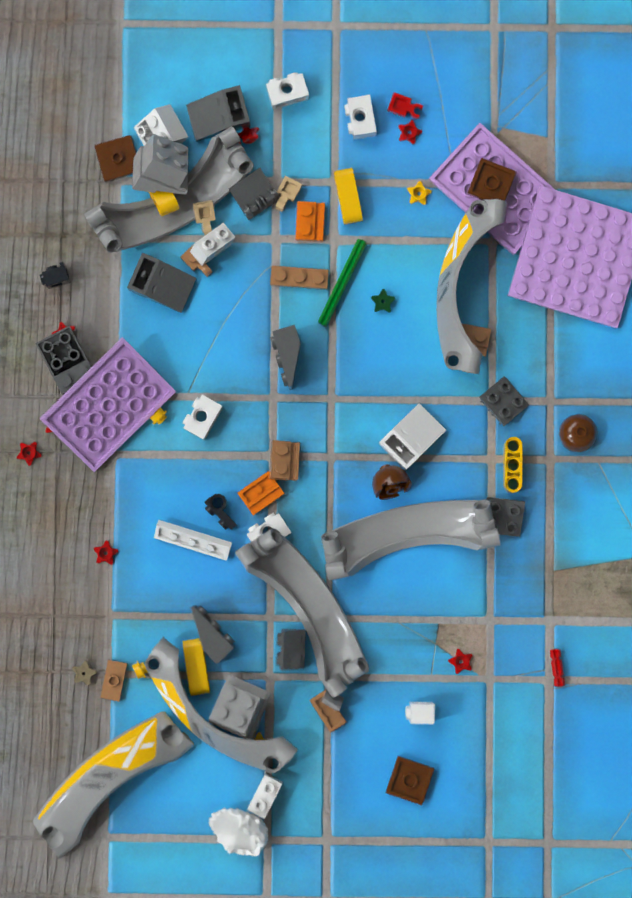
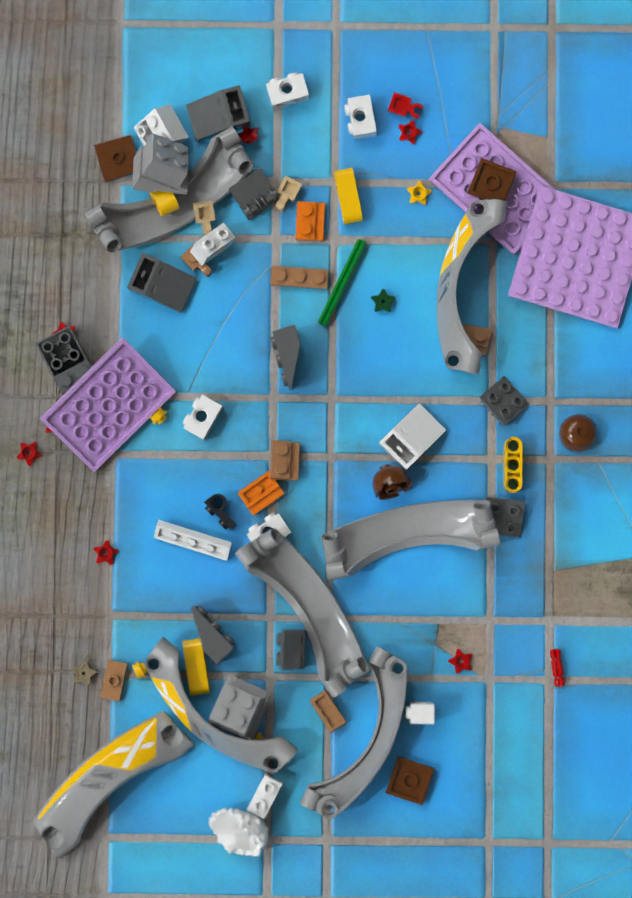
(55, 276): black brick -> none
(334, 703): light grey slope -> none
(347, 785): none -> light grey panel

